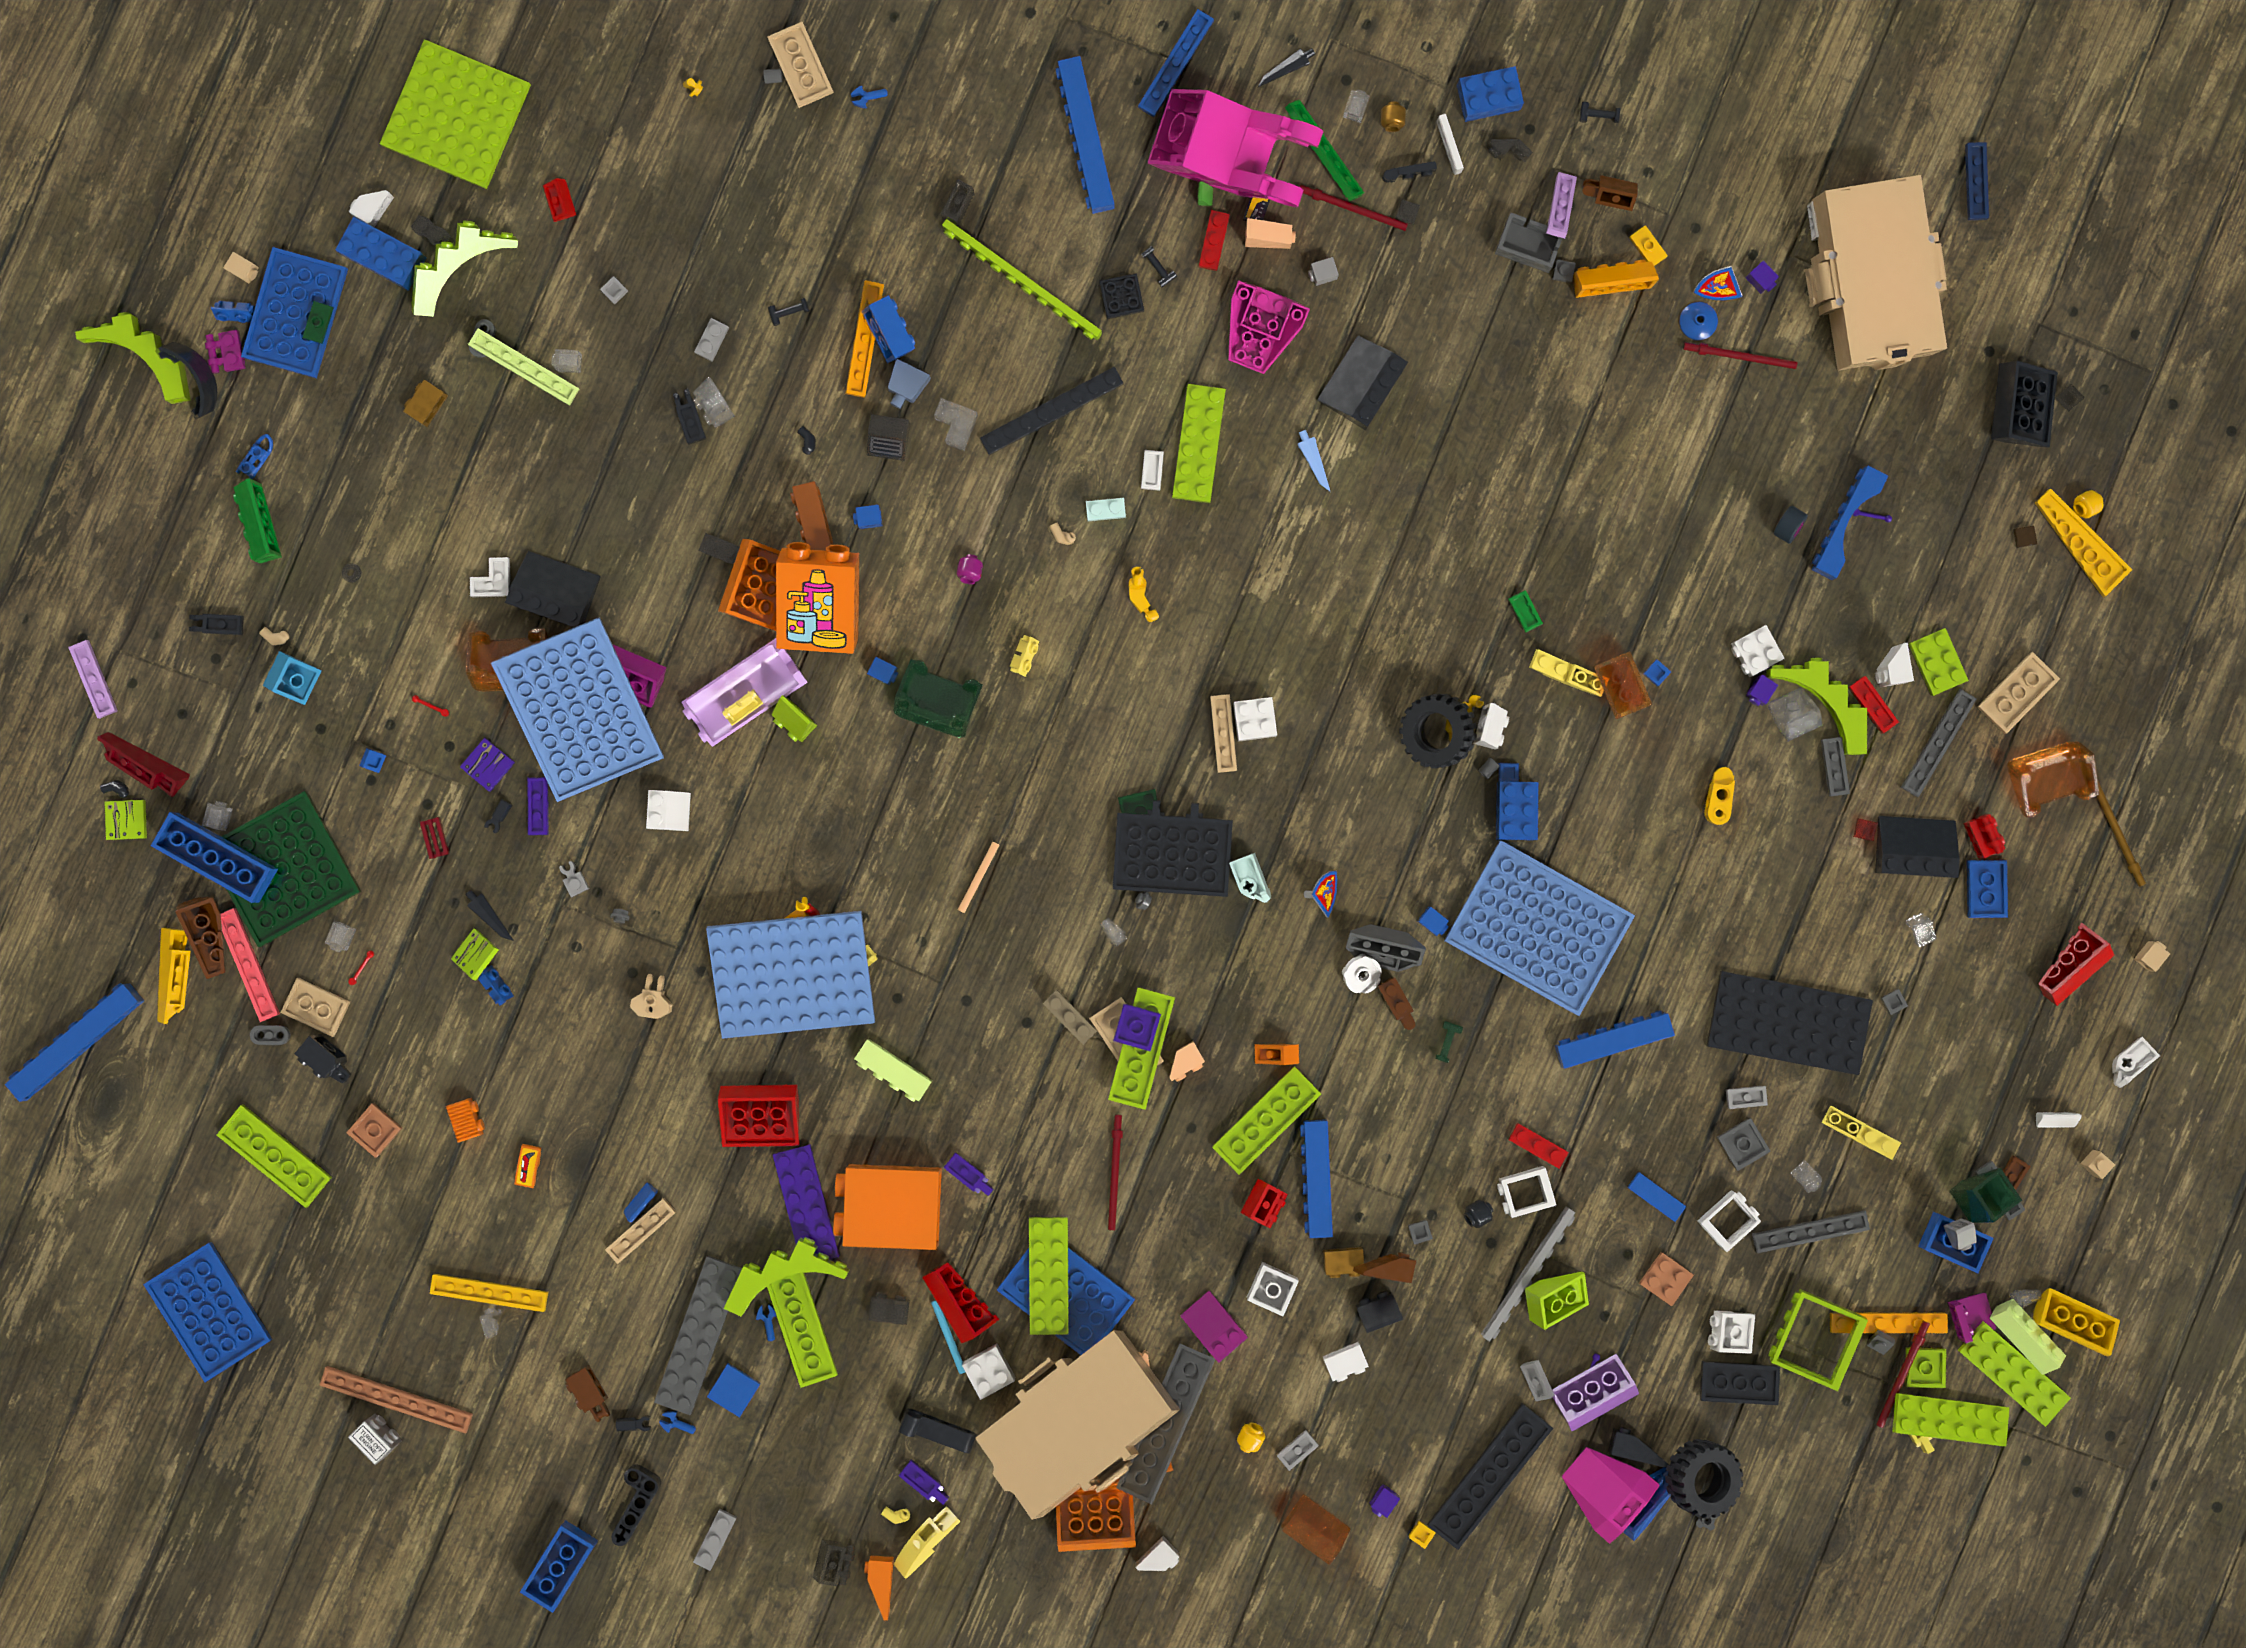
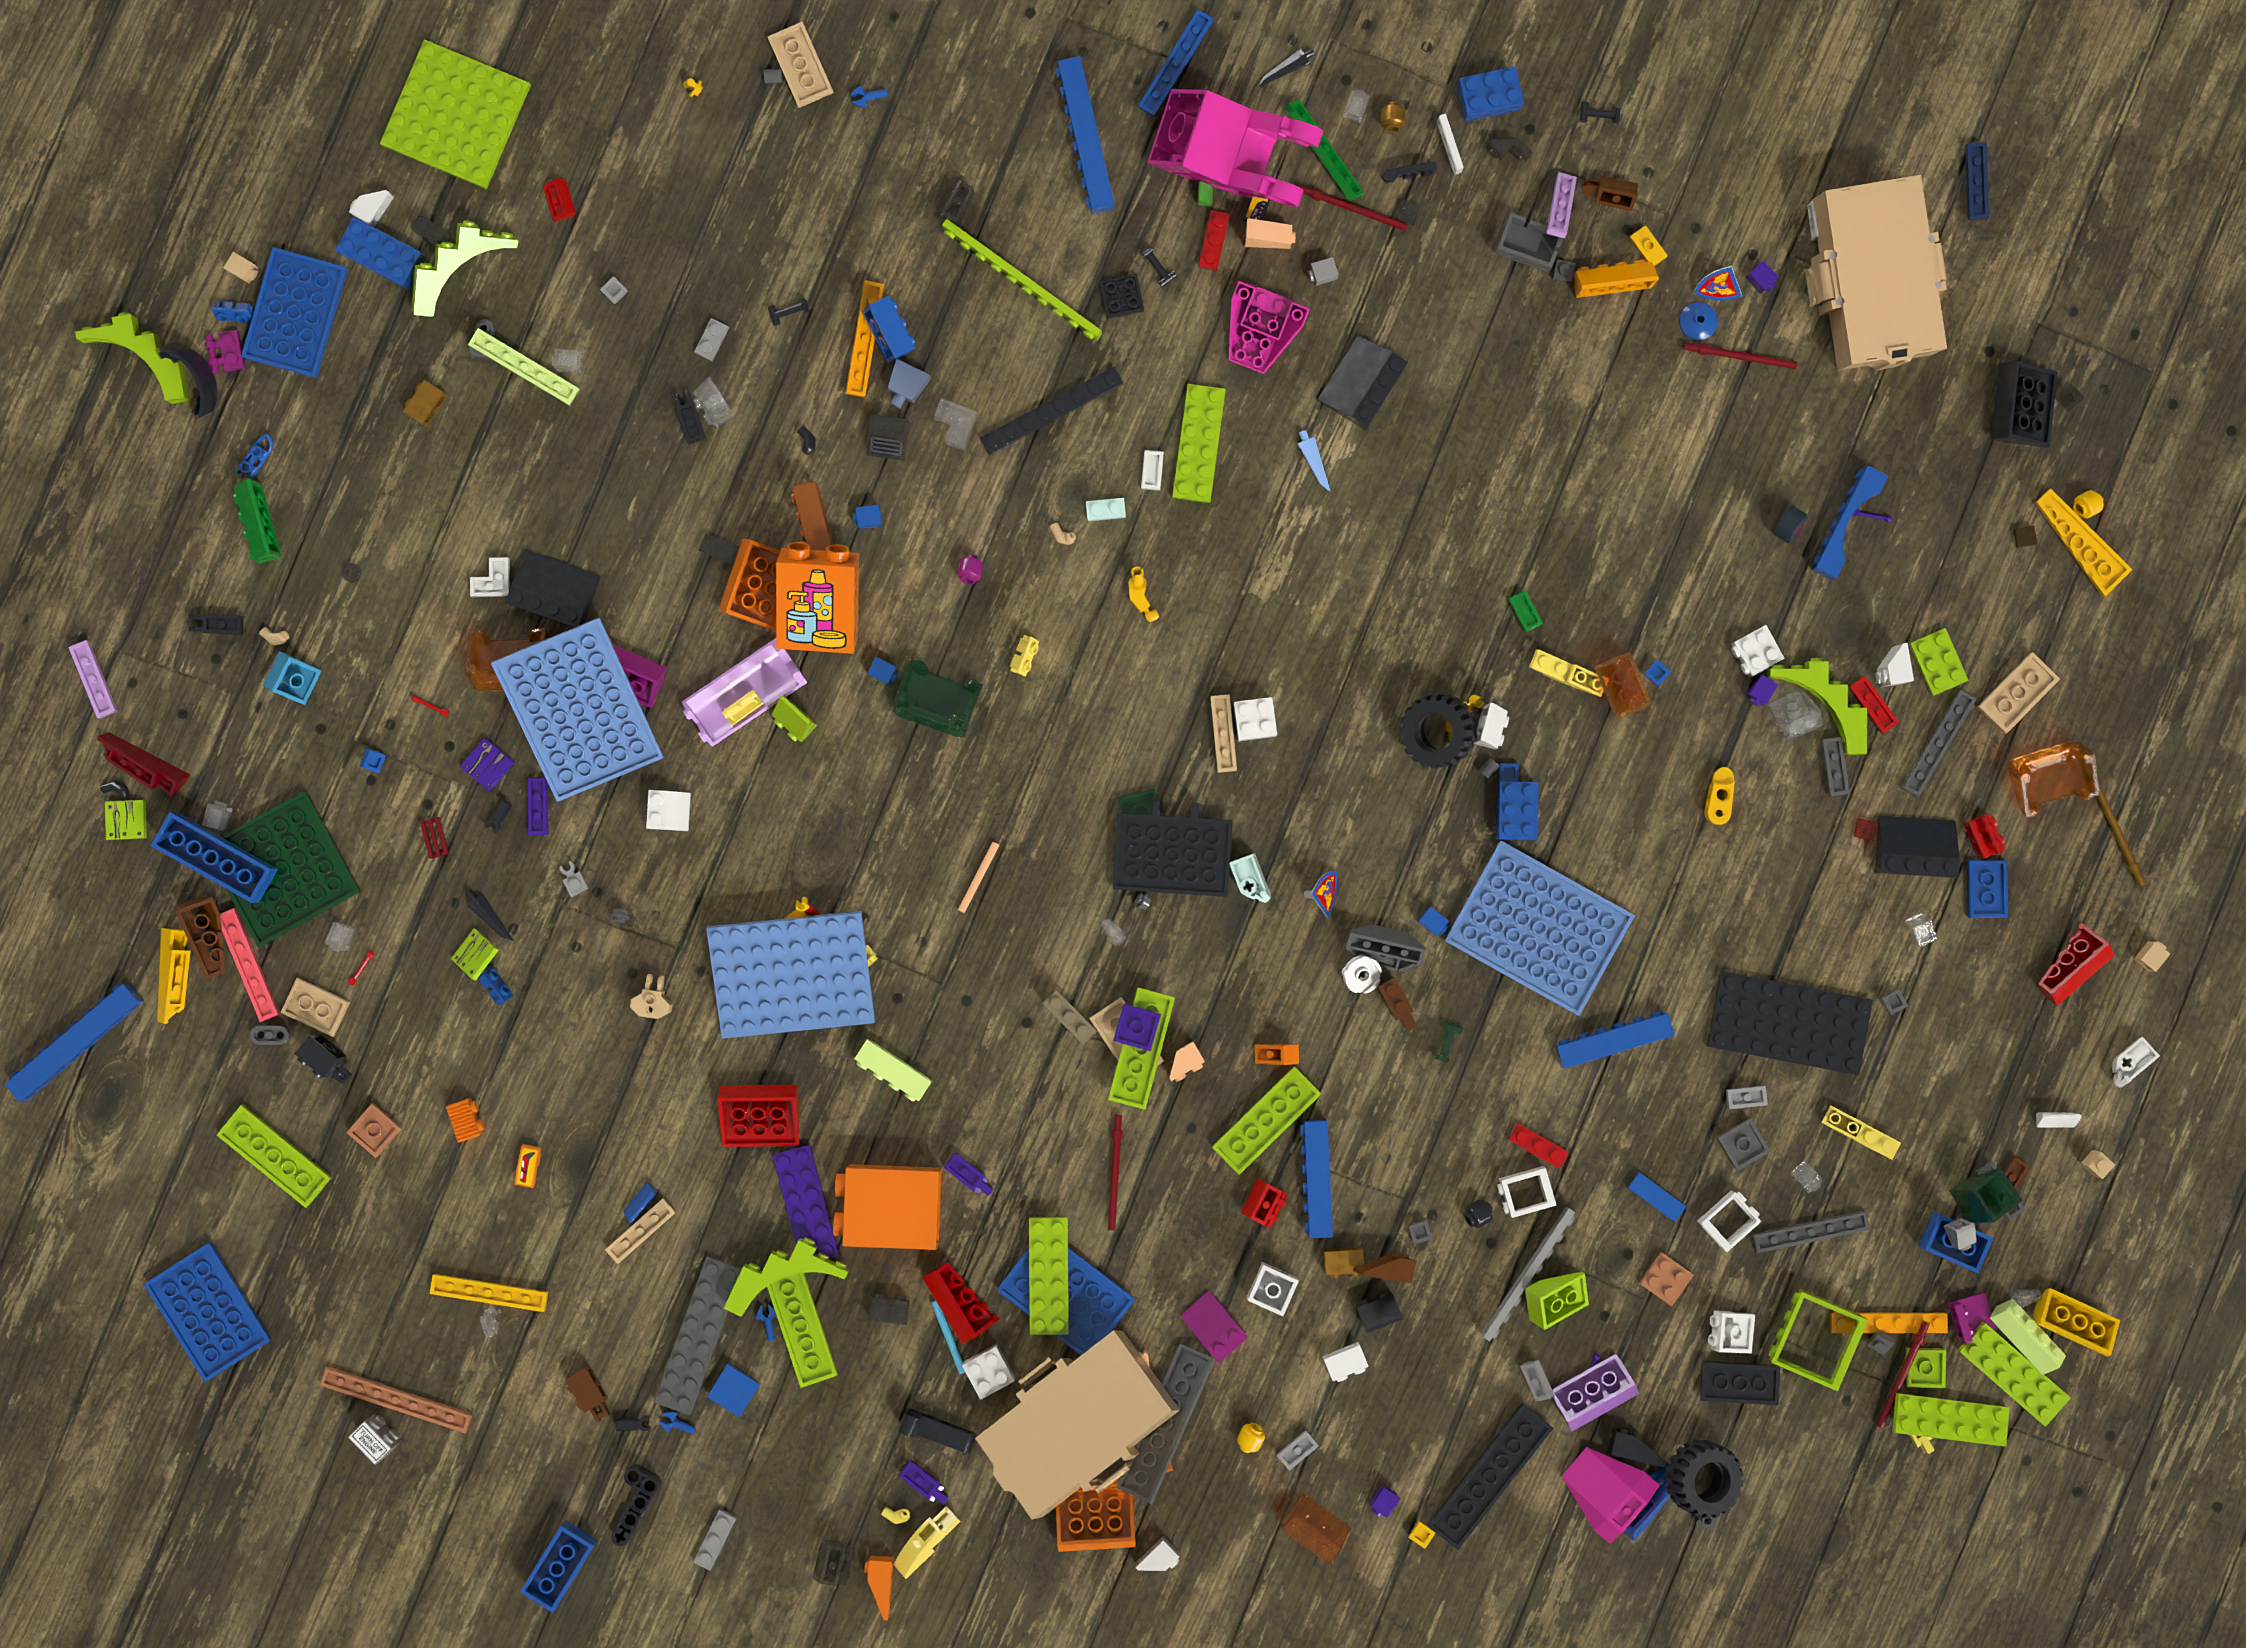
(318, 322): dark green plate -> none

